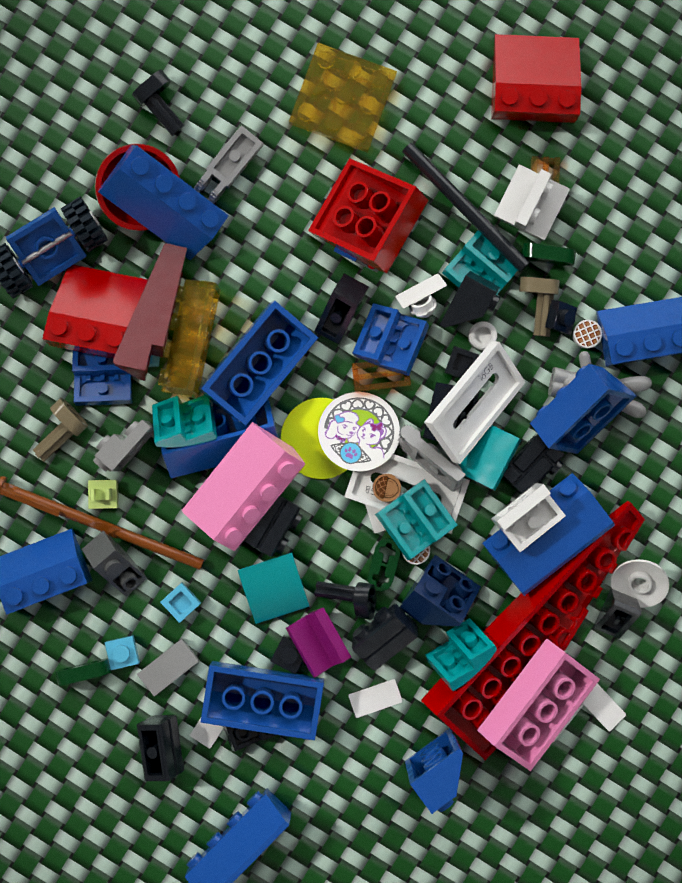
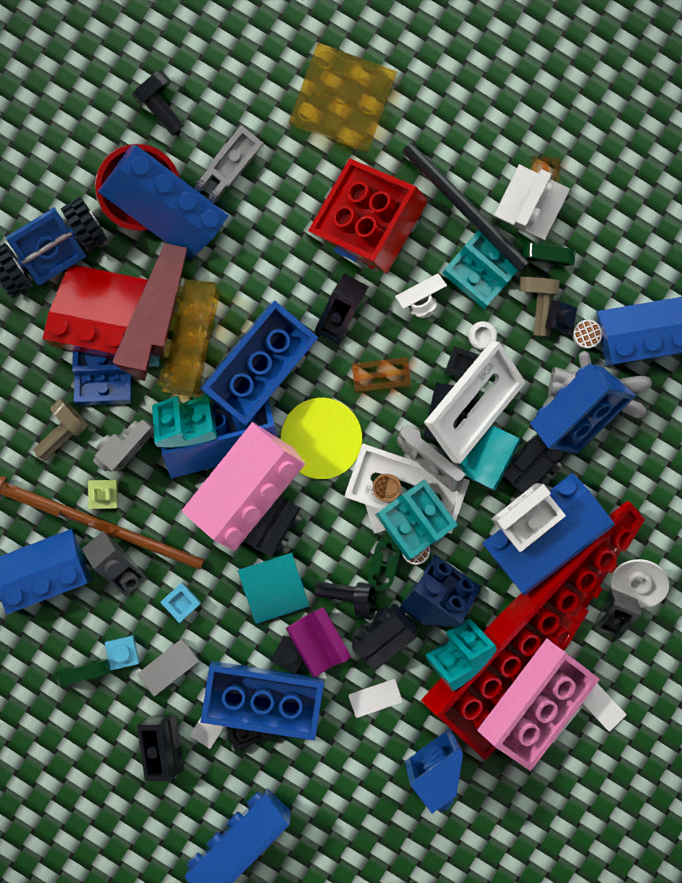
(359, 431): sticker -> none
(390, 339): blue slope -> none
(471, 300): black slope -> none
(536, 78): red slope -> none

